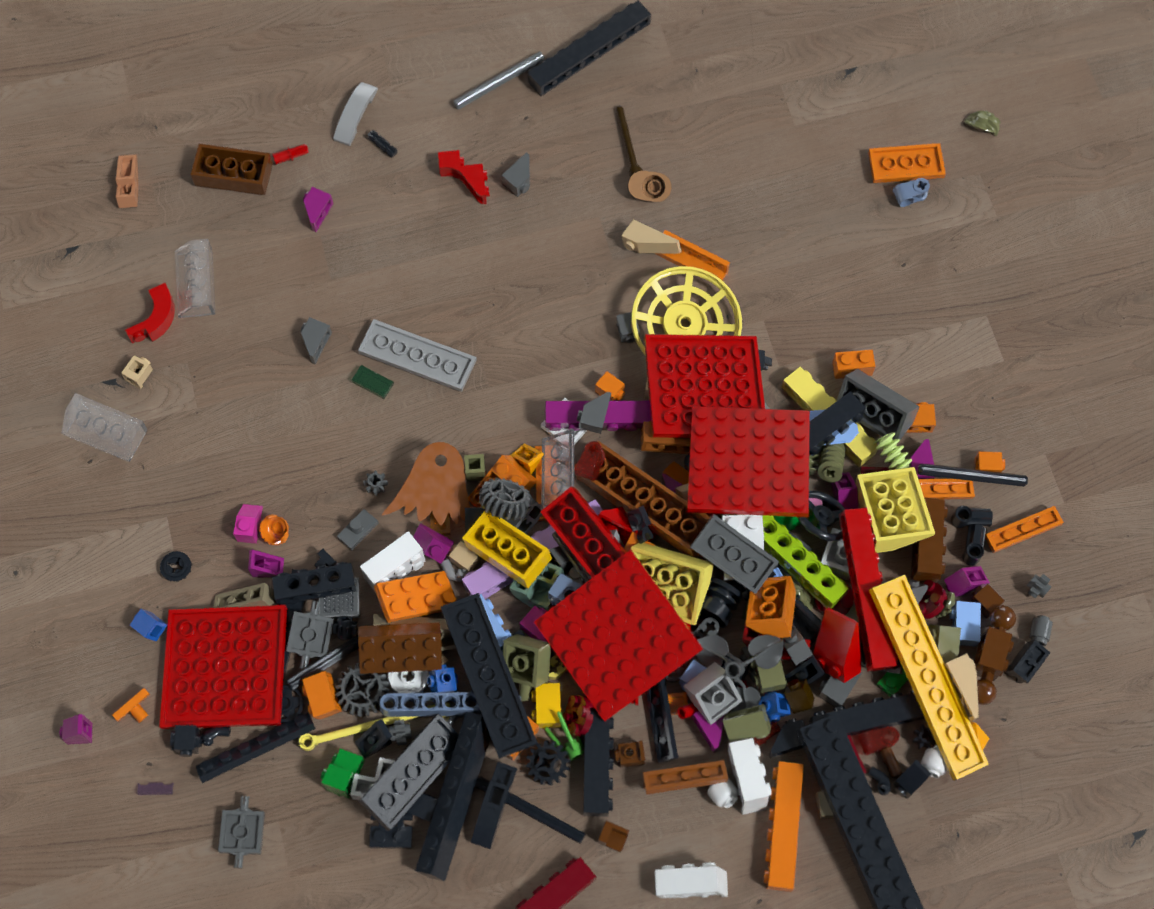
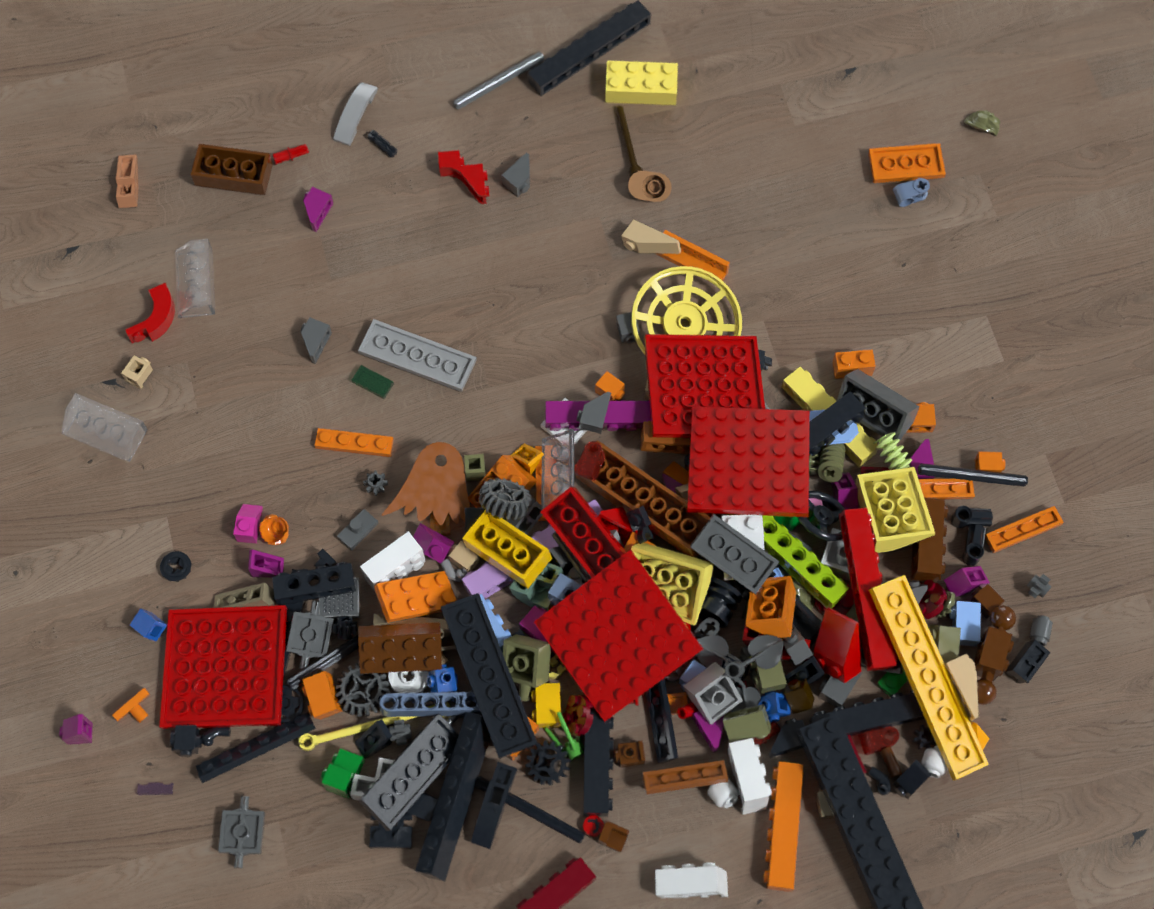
(354, 442): none -> orange plate
(593, 826): none -> red tile
(641, 82): none -> light yellow brick

